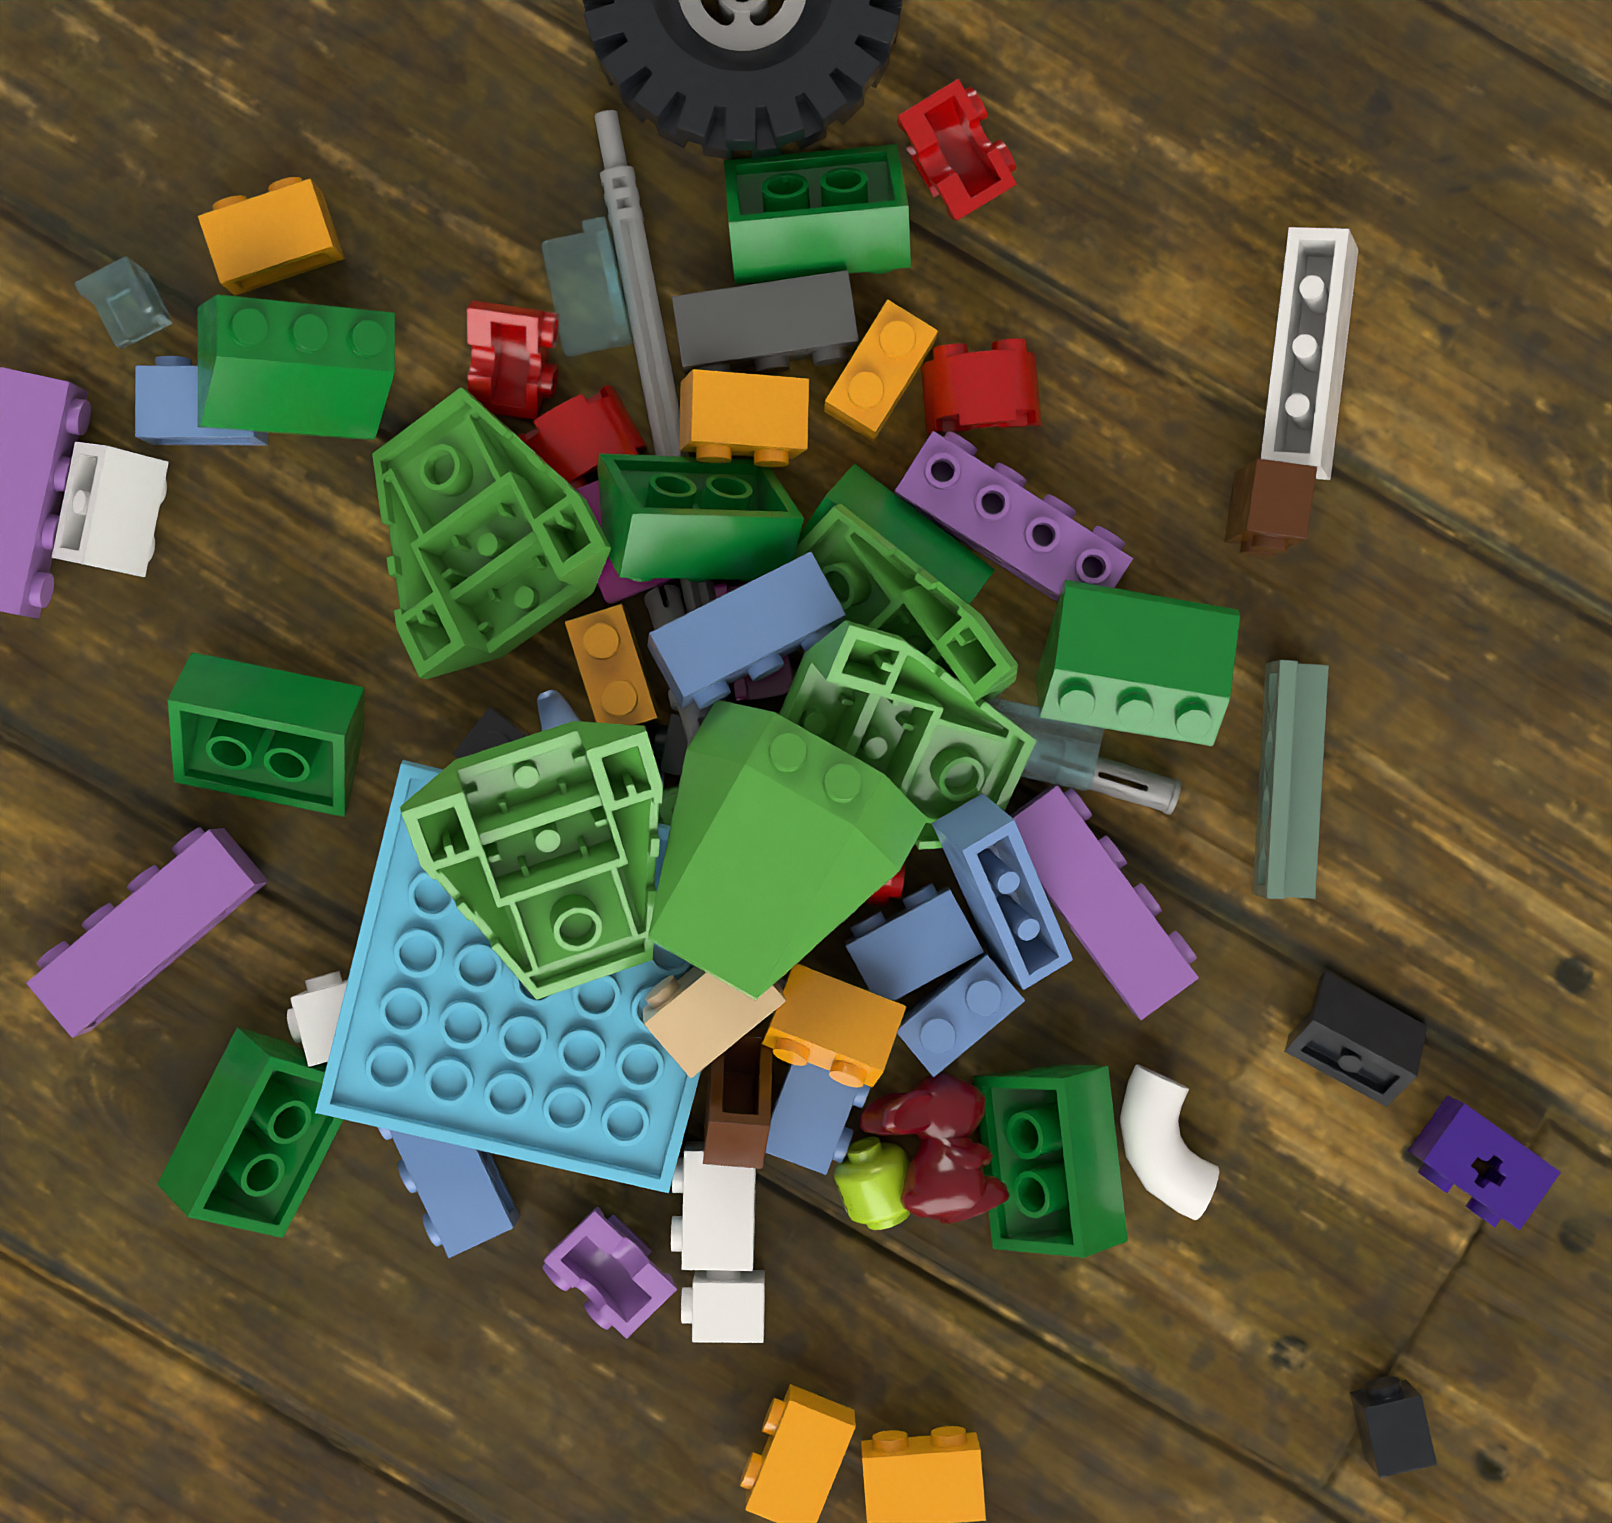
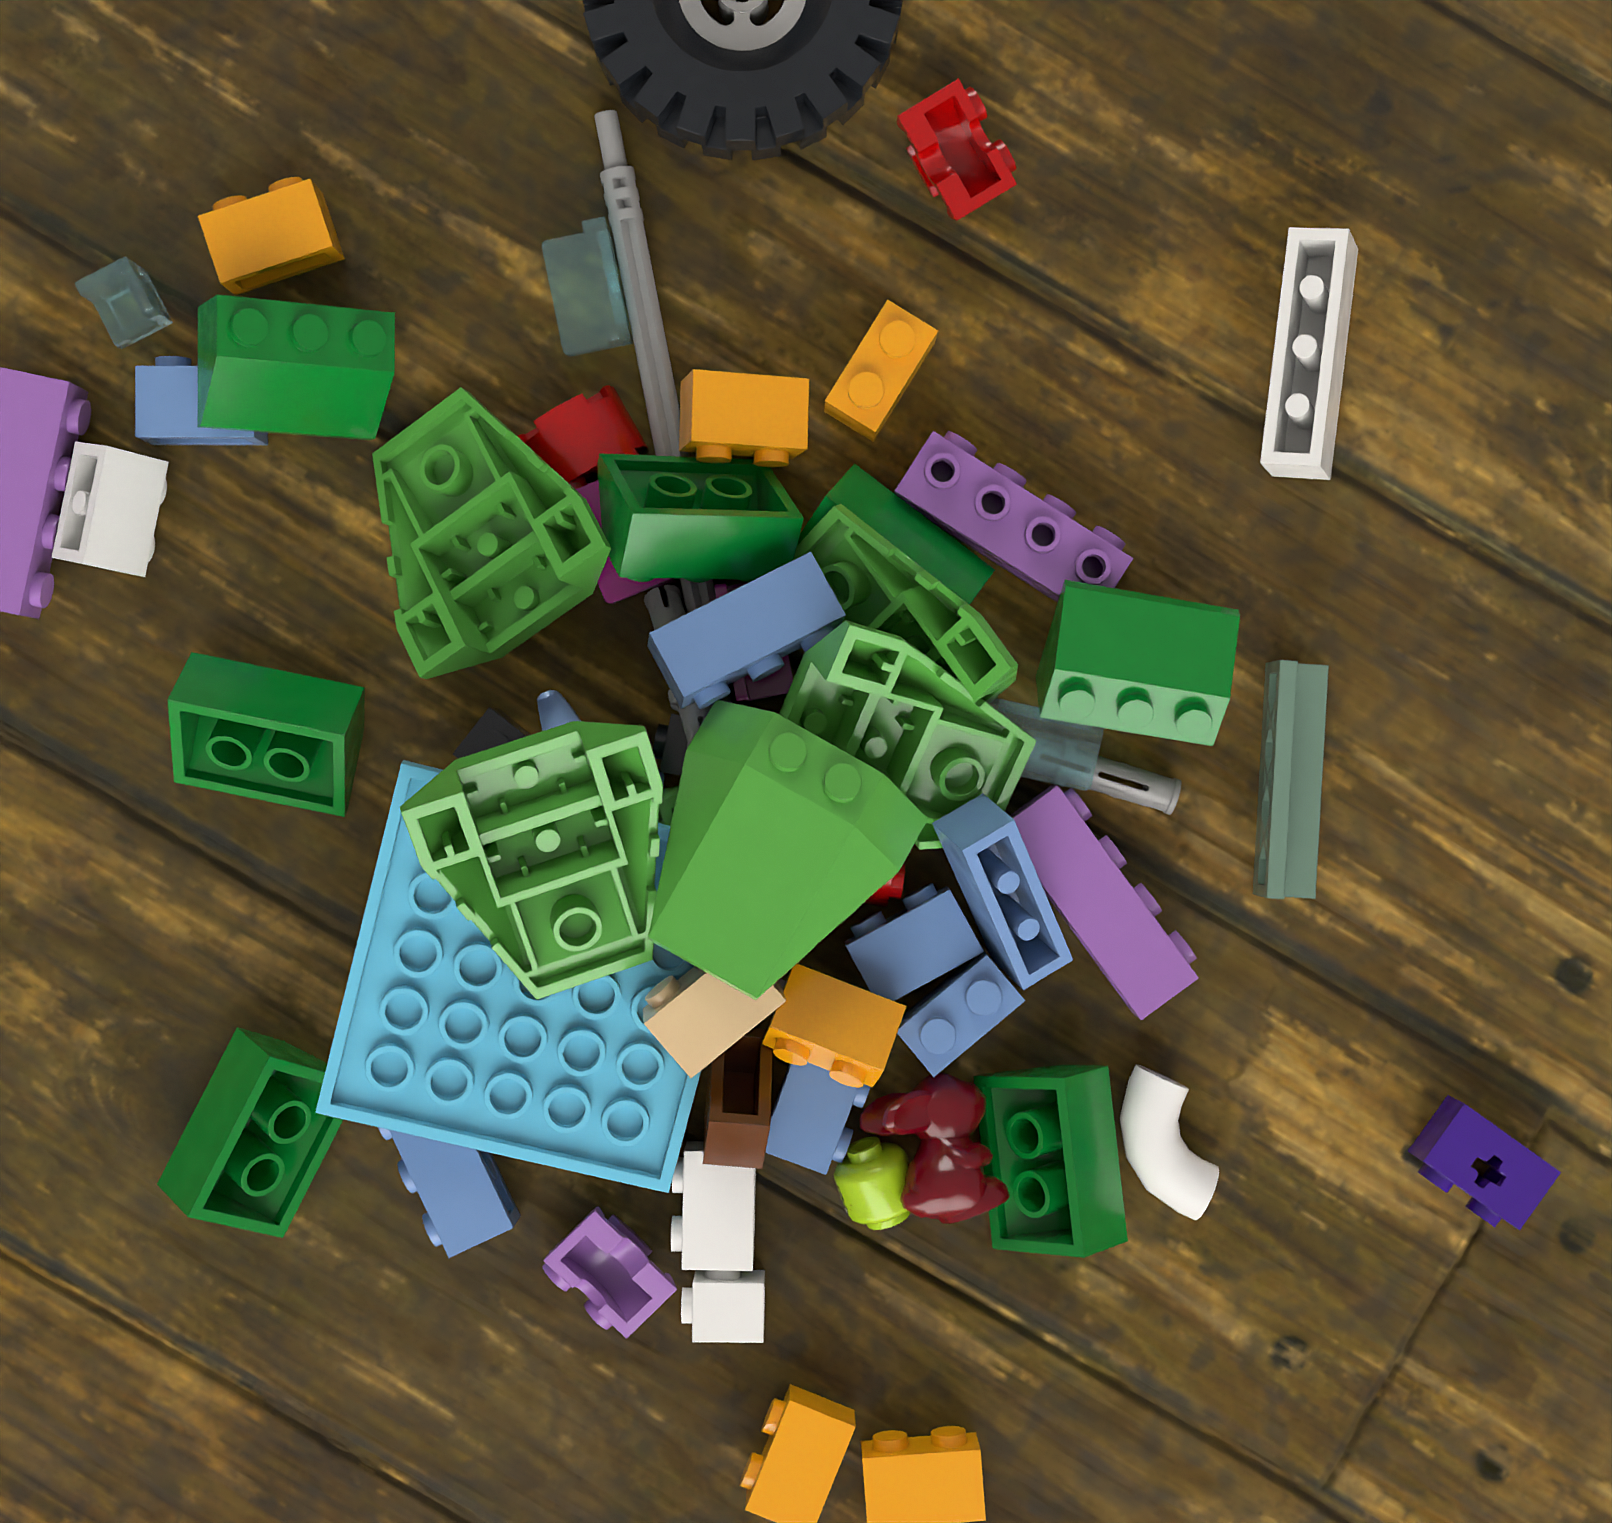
(146, 931): medium lavender brick -> none
(316, 1015): white brick -> none
(511, 357): red cylinder -> none
(613, 667): light orange brick -> none
(767, 324): dark grey brick -> none
(817, 214): green slope -> none
(981, 388): red cylinder -> none
(1270, 506): reddish brown brick -> none
(1359, 1040): black panel -> none
(1393, 1426): black brick -> none

